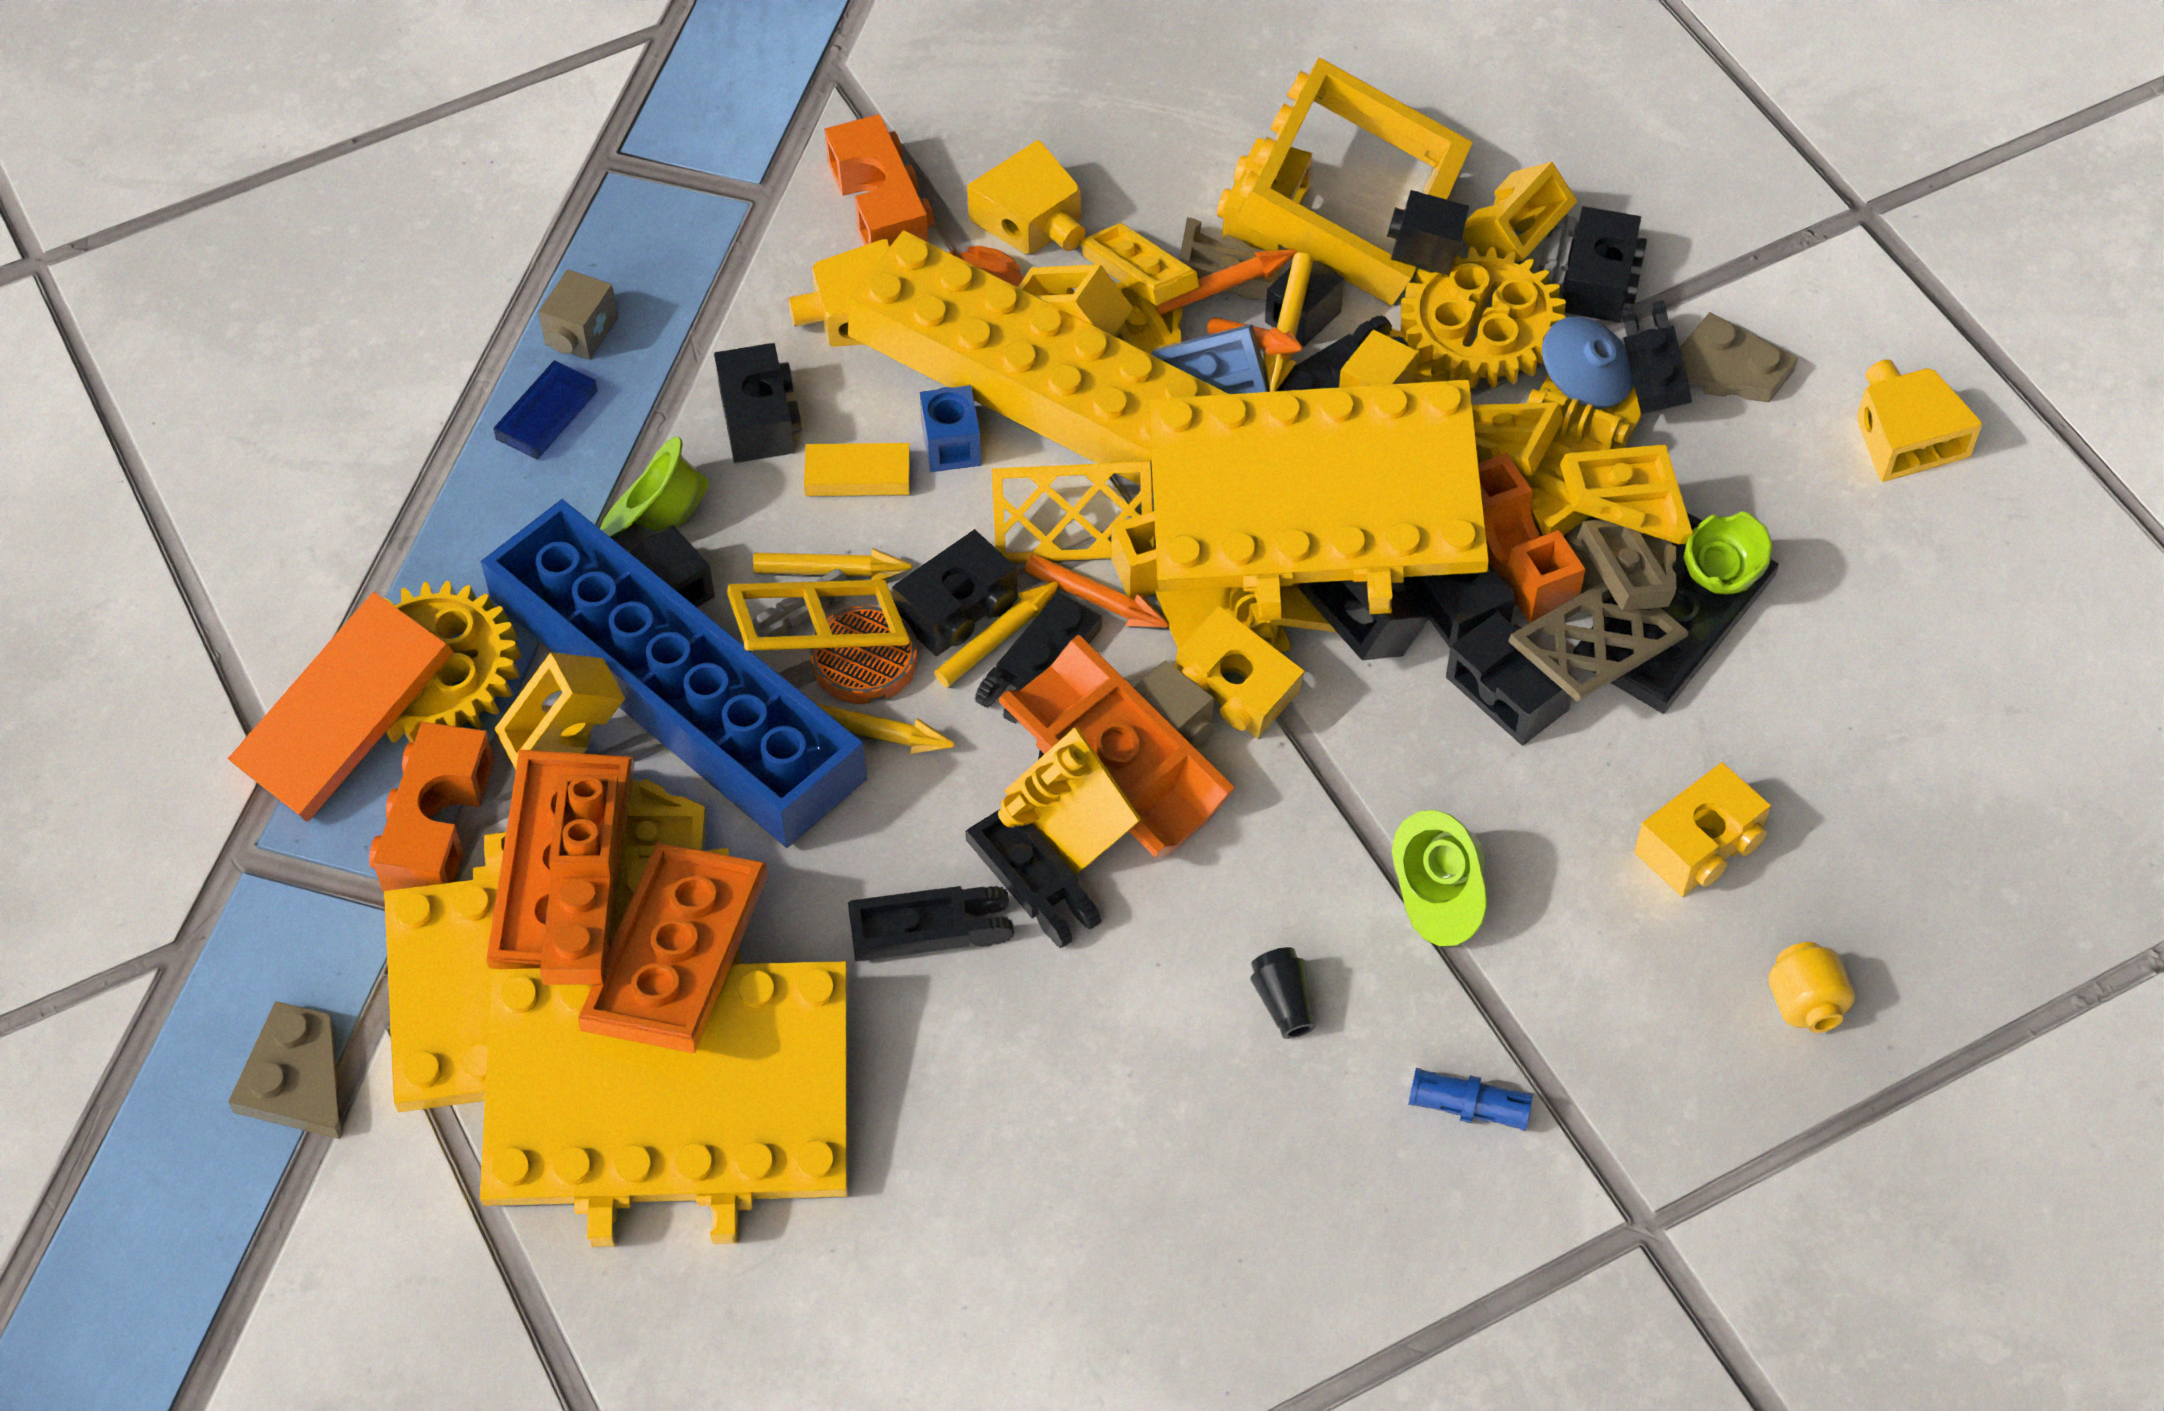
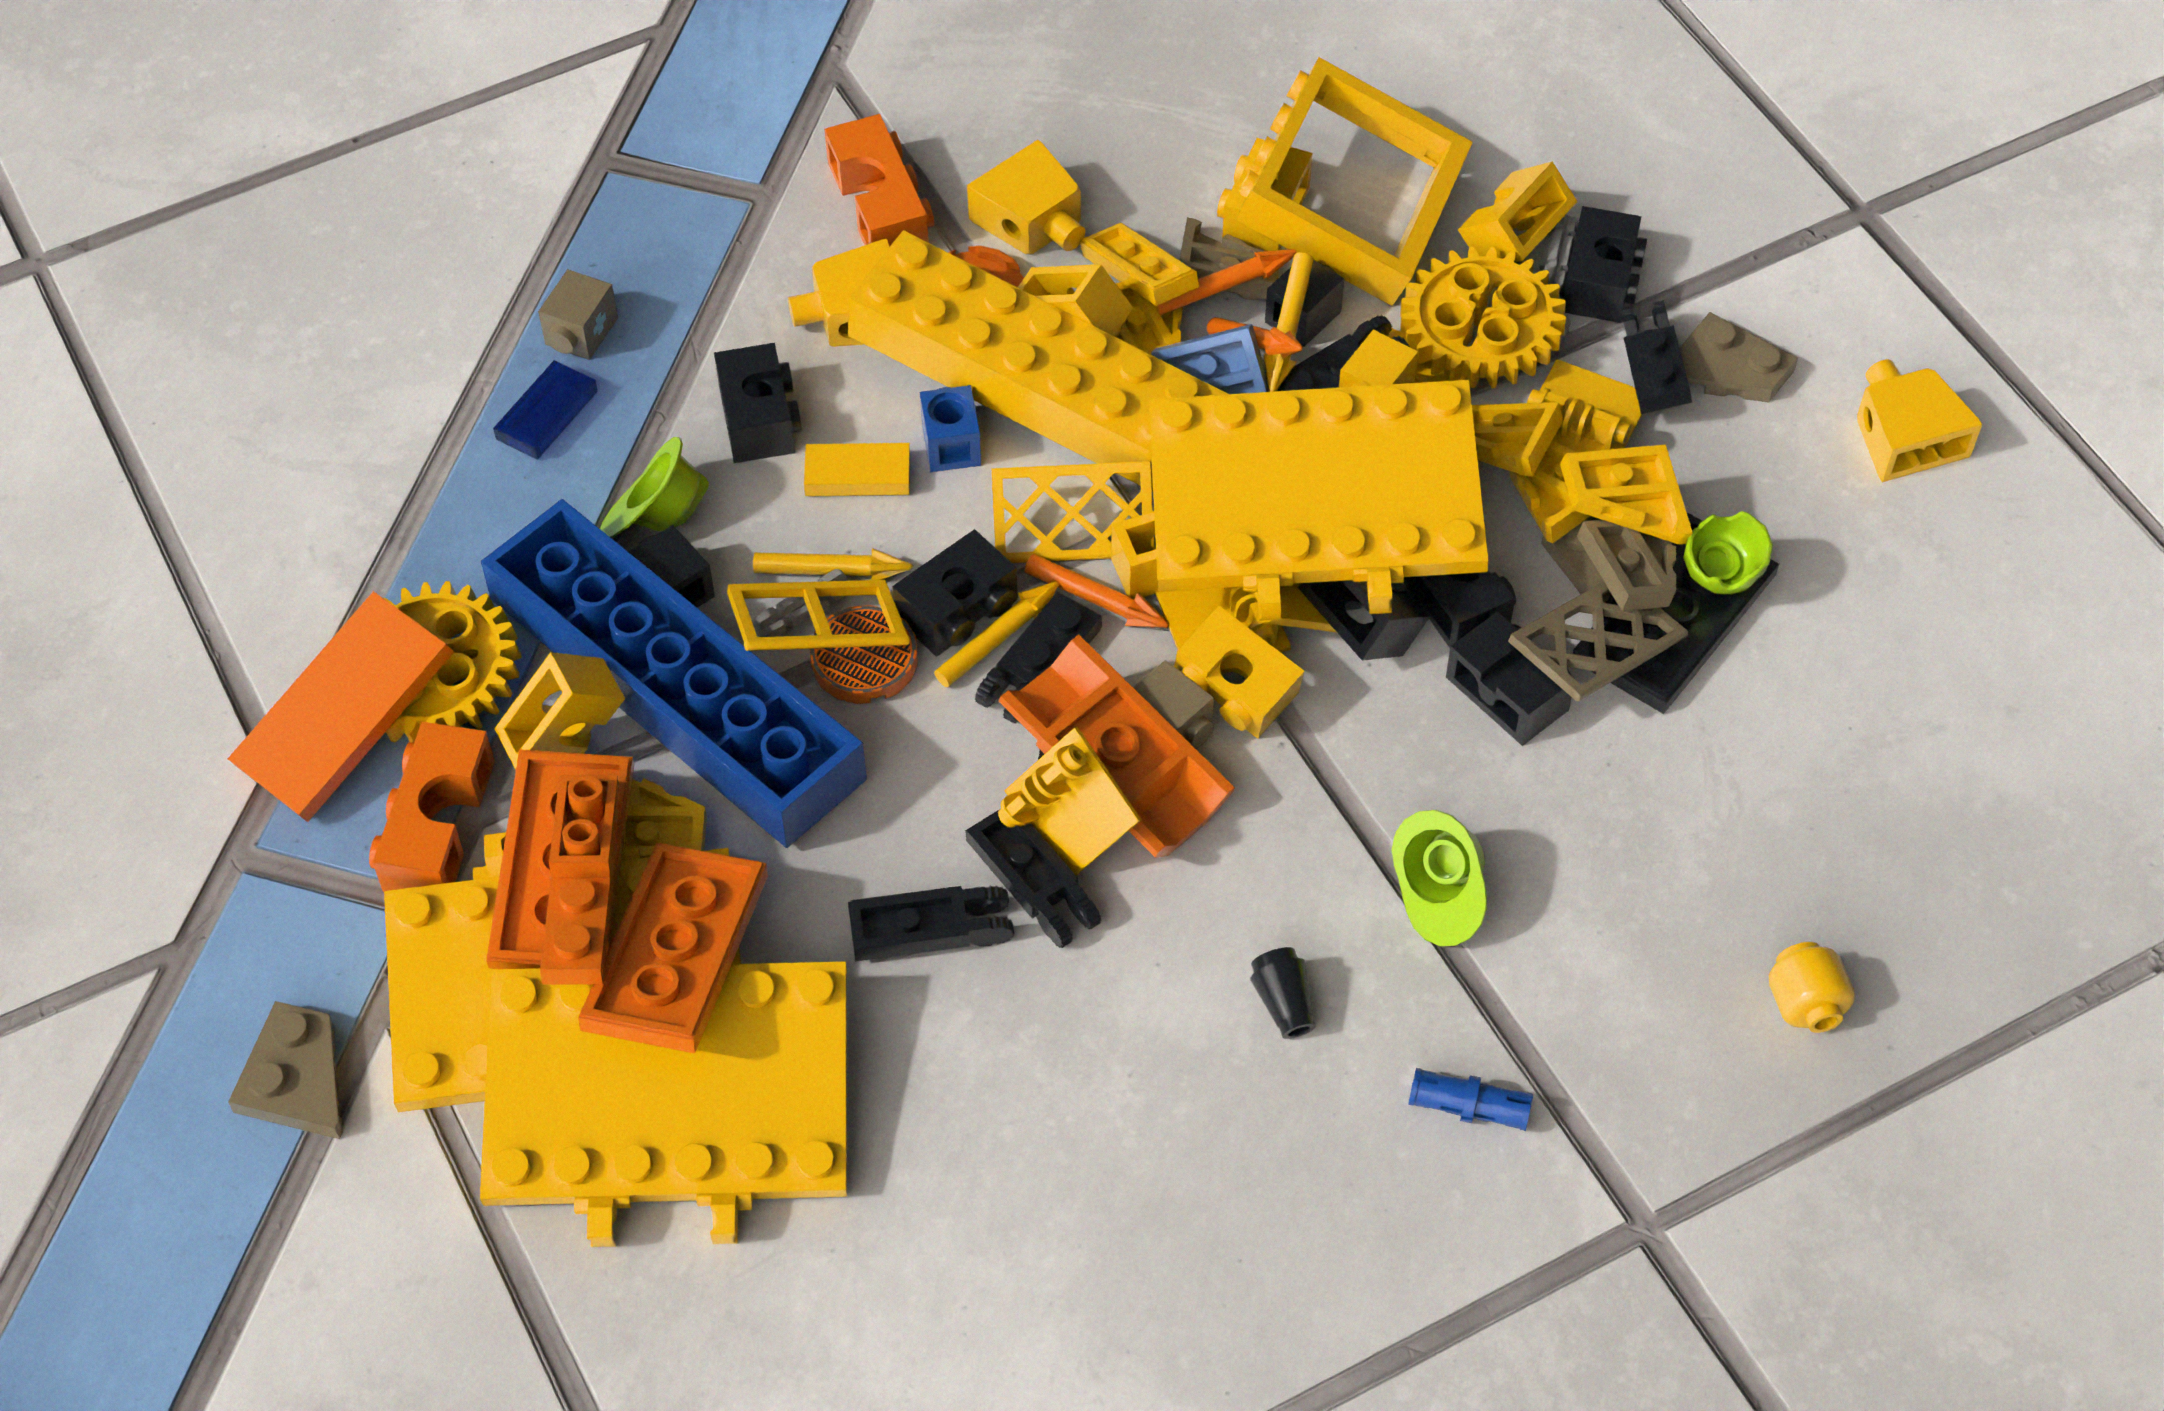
(918, 736): yellow piece -> none
(1427, 232): black brick -> none
(1538, 567): orange arch -> none
(1587, 362): medium blue dish -> none
(1677, 838): yellow brick -> none

